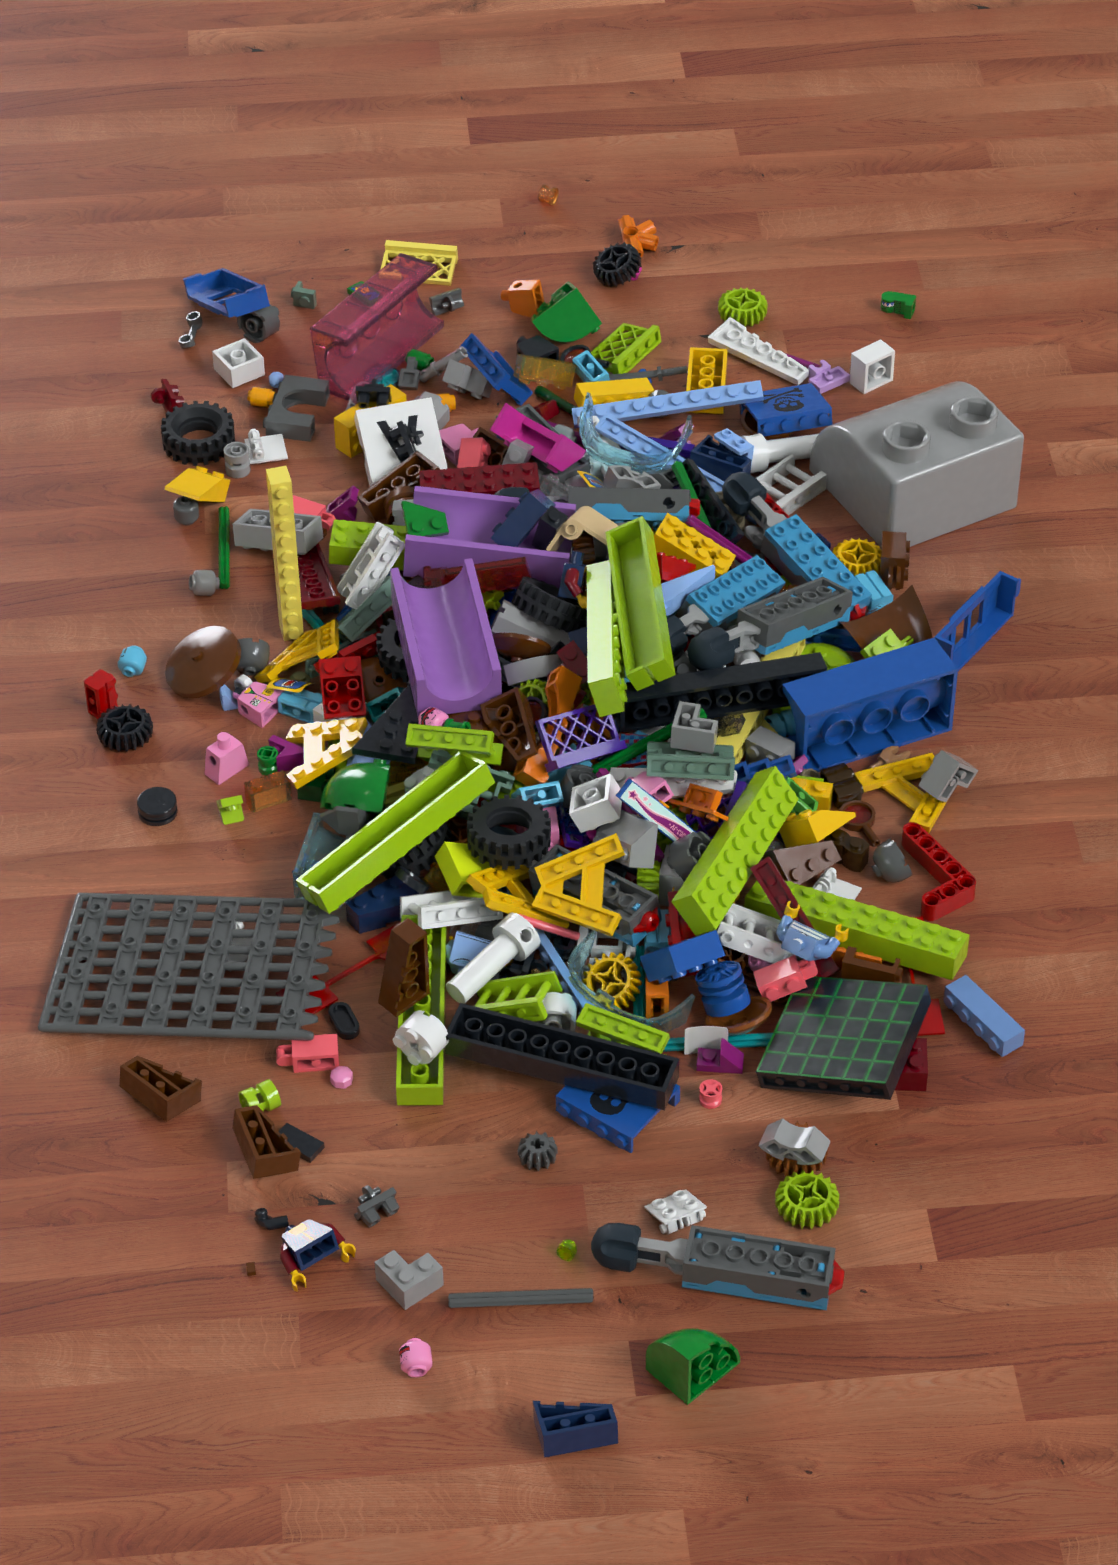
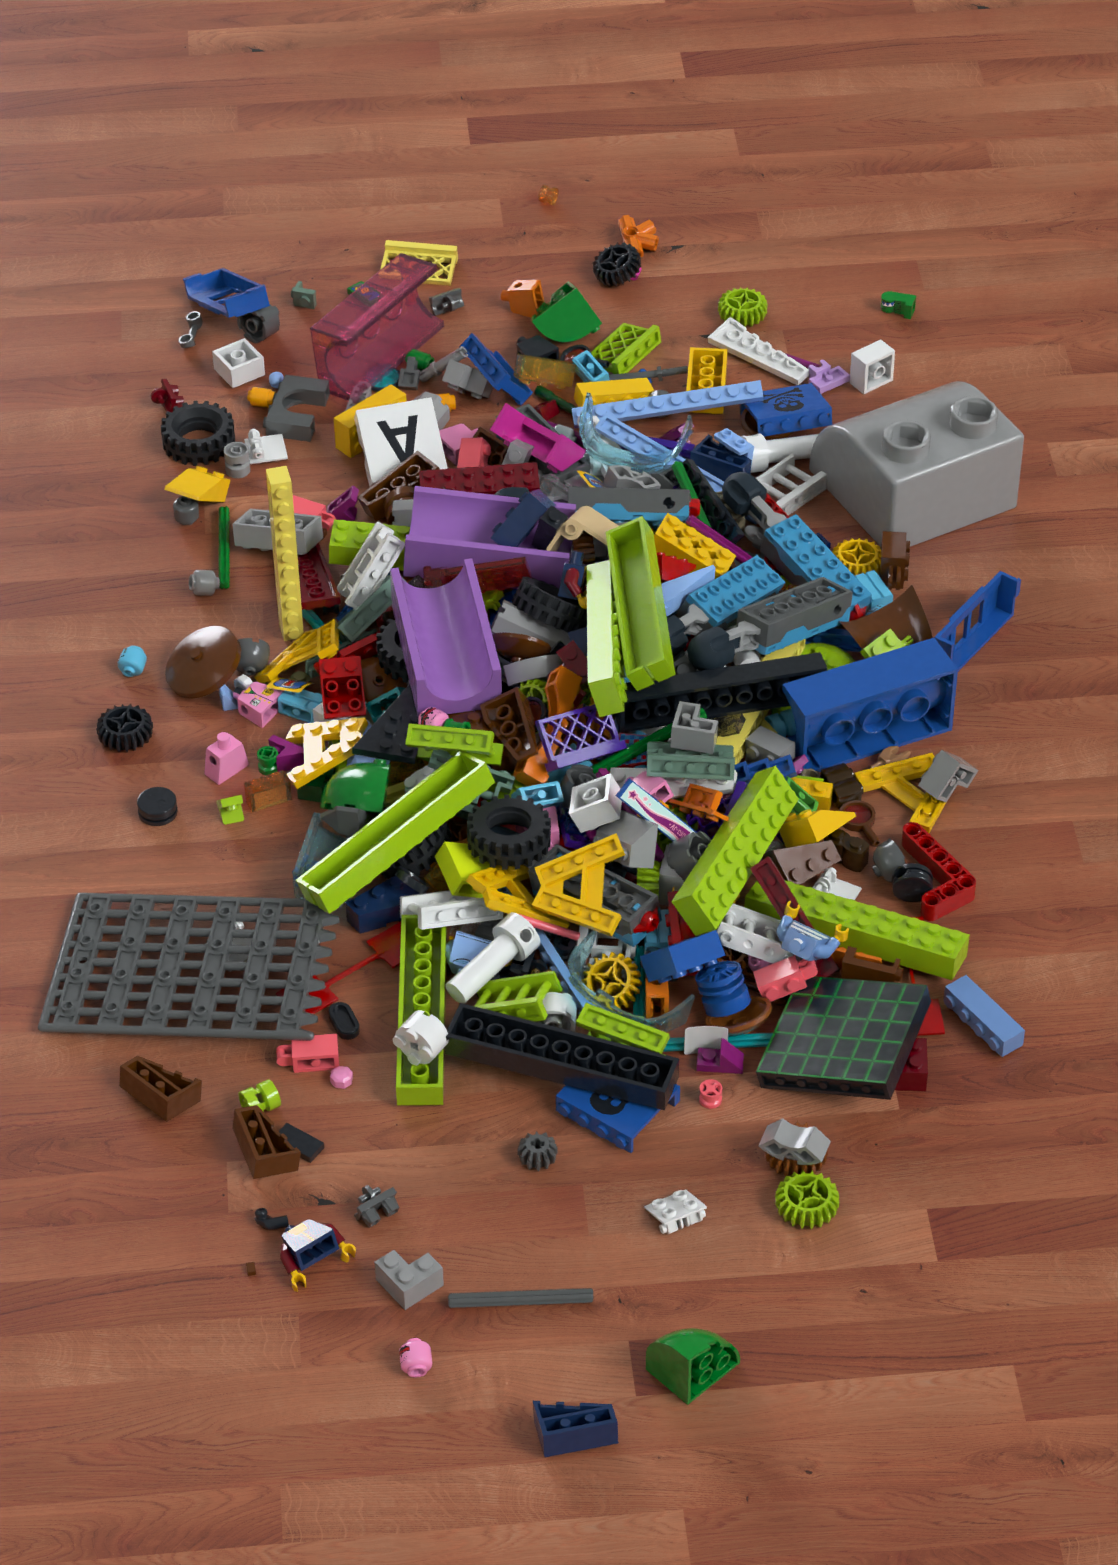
(100, 693): red brick -> none
(374, 393): black hips -> none
(402, 431): black hips -> none
(405, 968): reddish brown wedge -> none
(423, 520): green wing -> none
(567, 1250): clear neon green hinge -> none
(728, 1263): dark grey piece -> none
(911, 882): none -> black head

